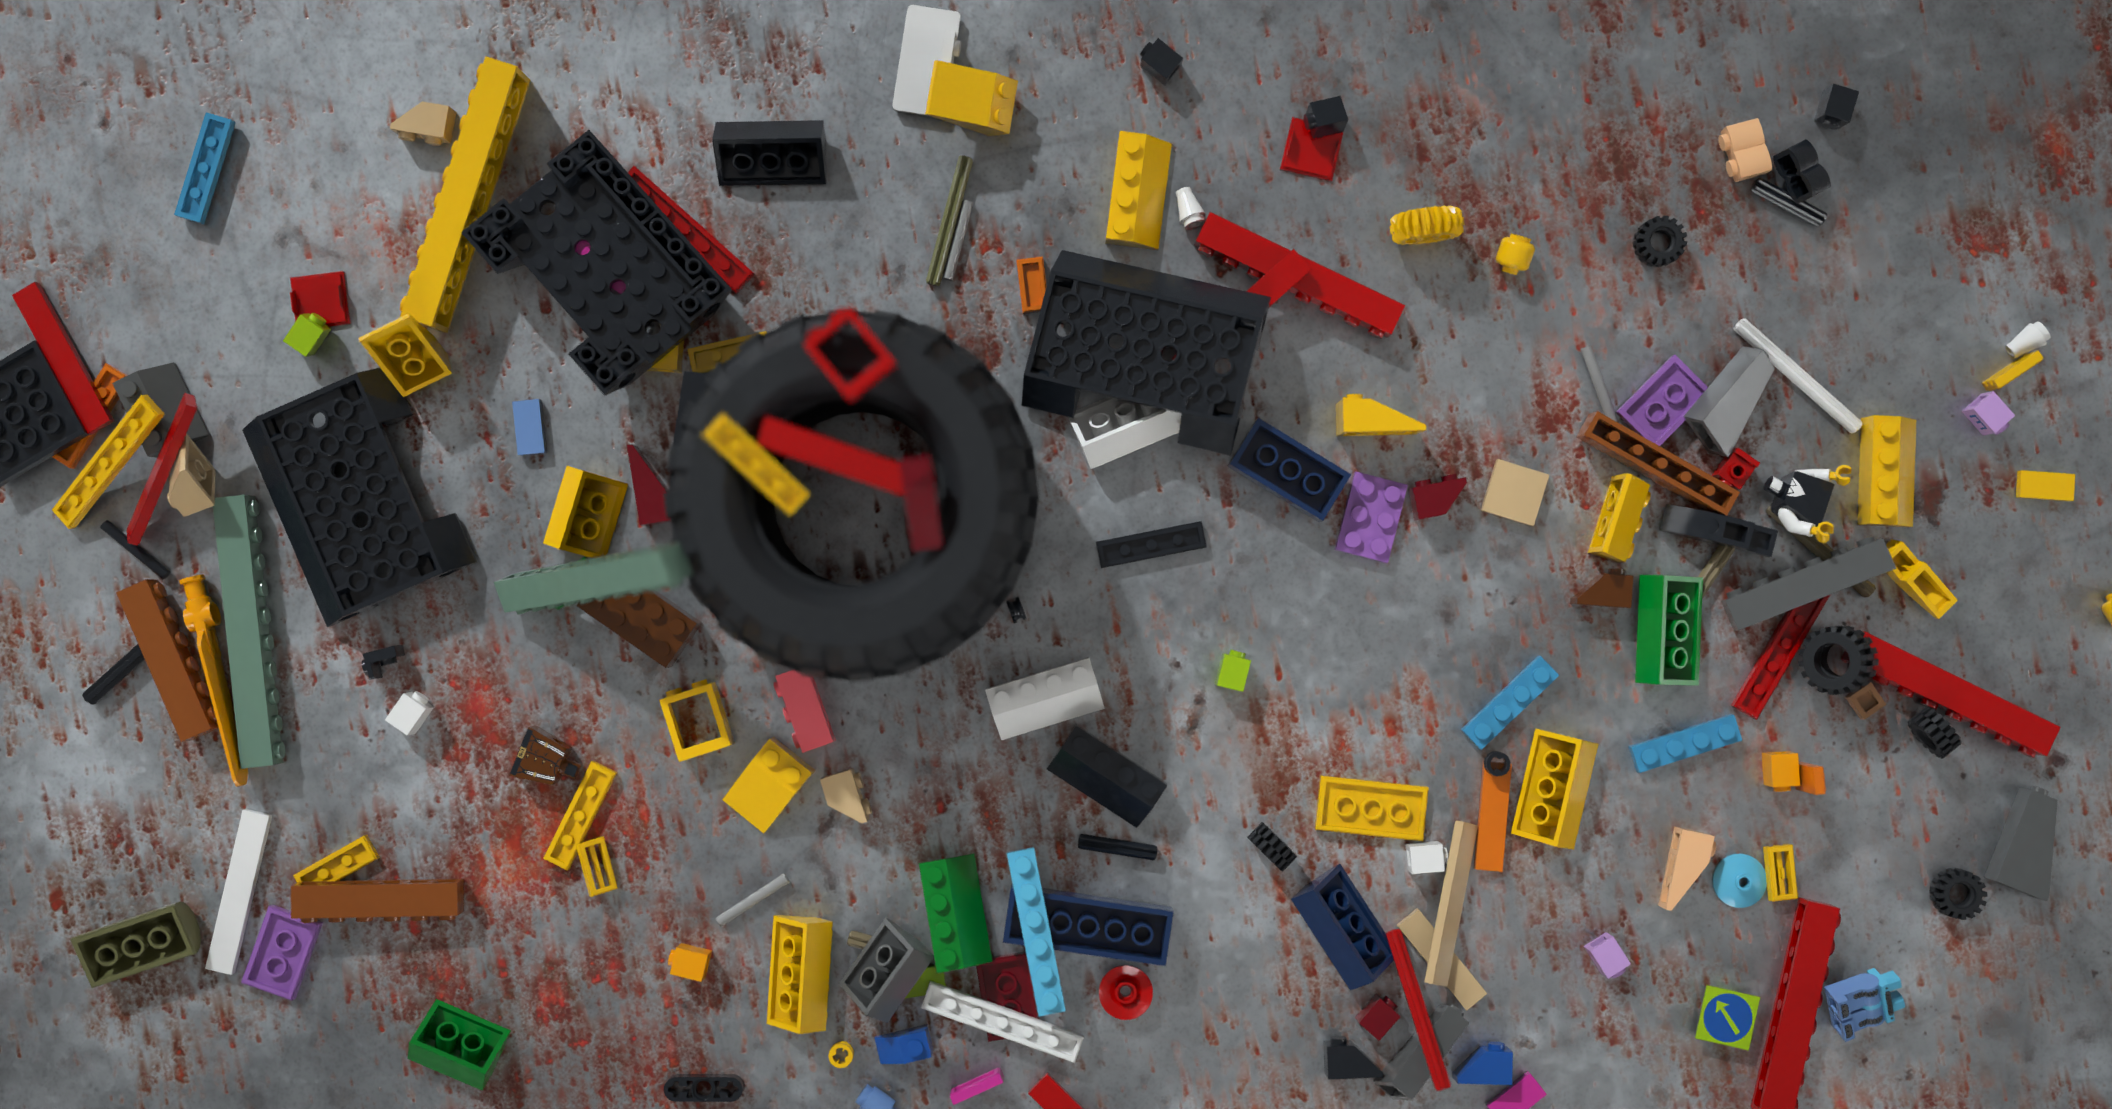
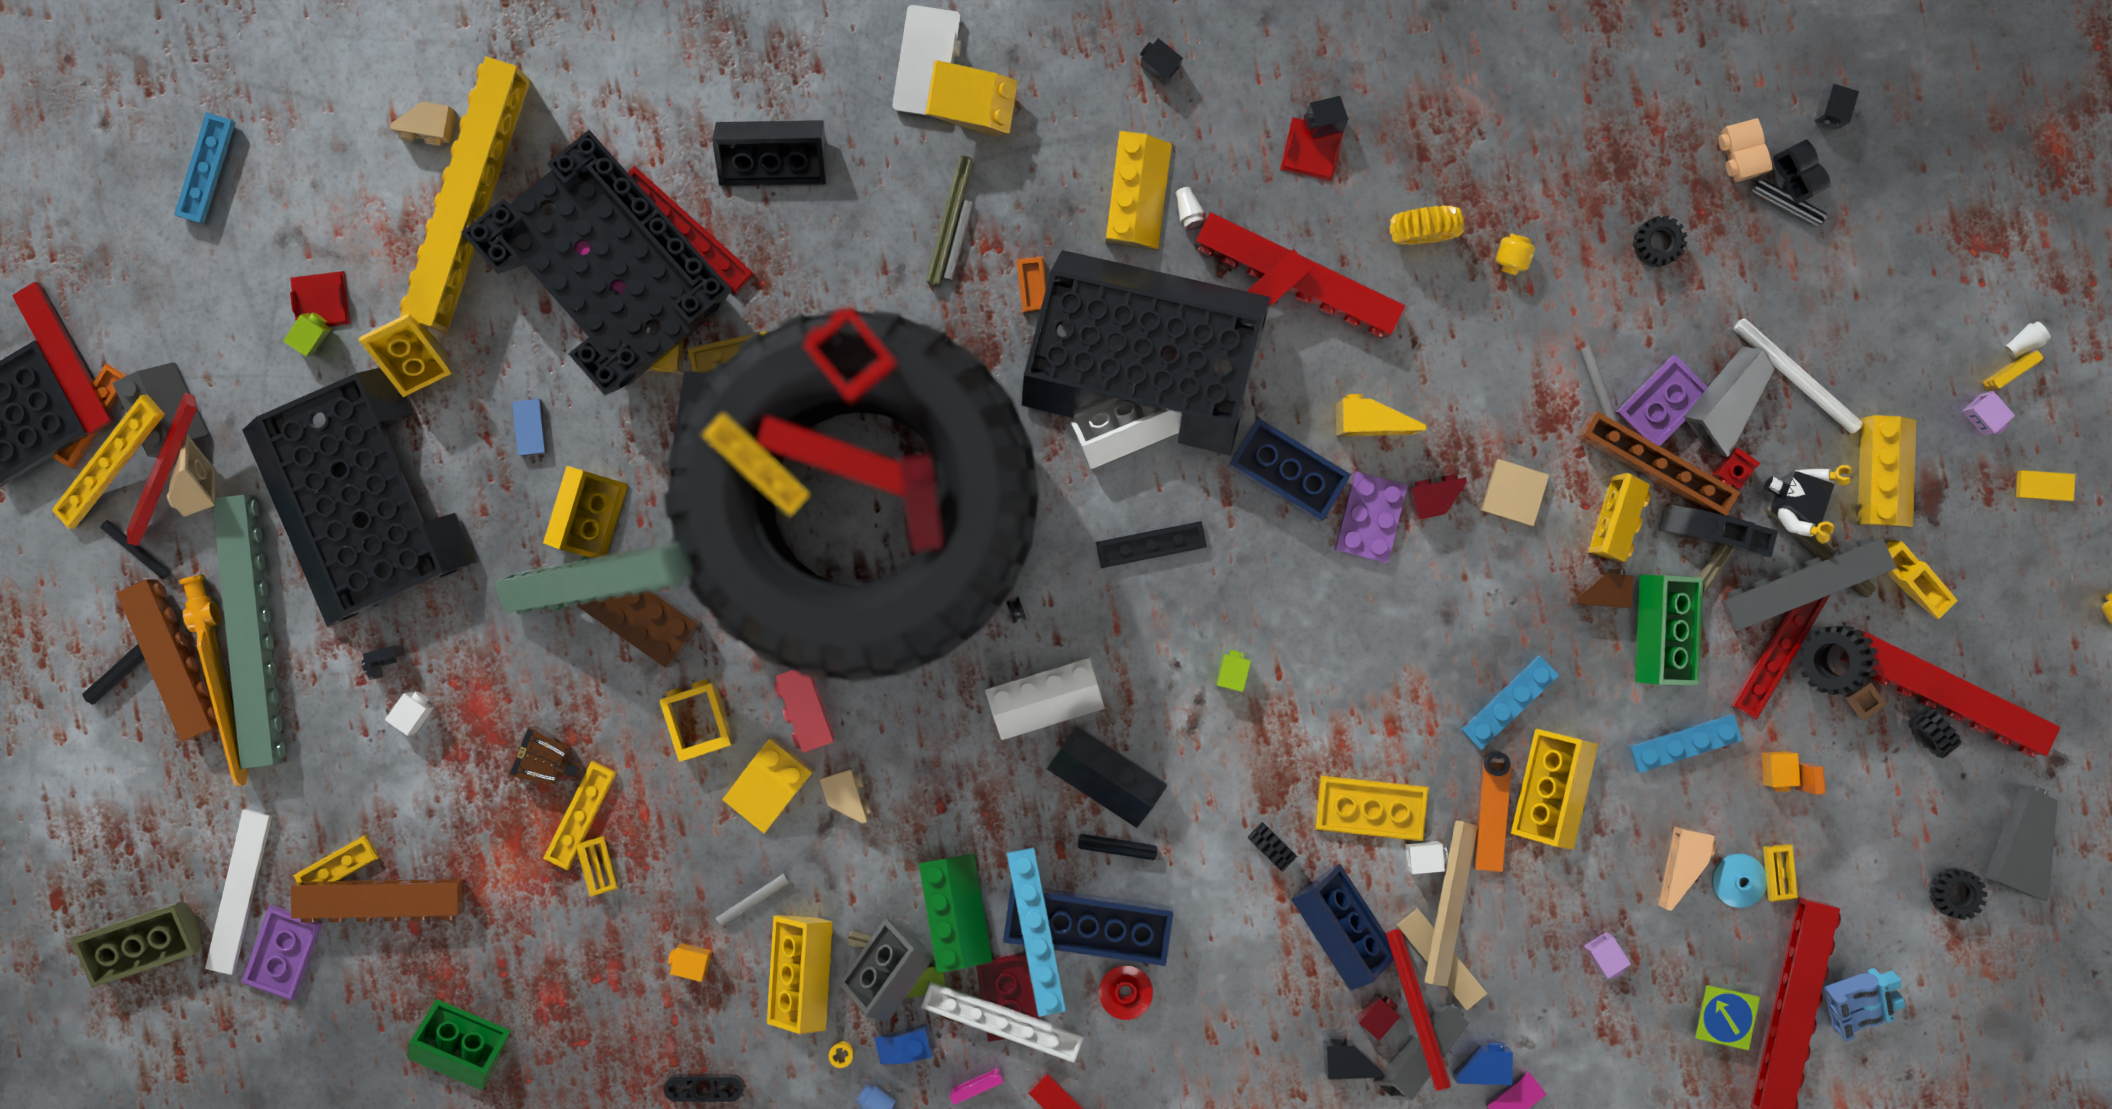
(648, 489): dark red slope -> none

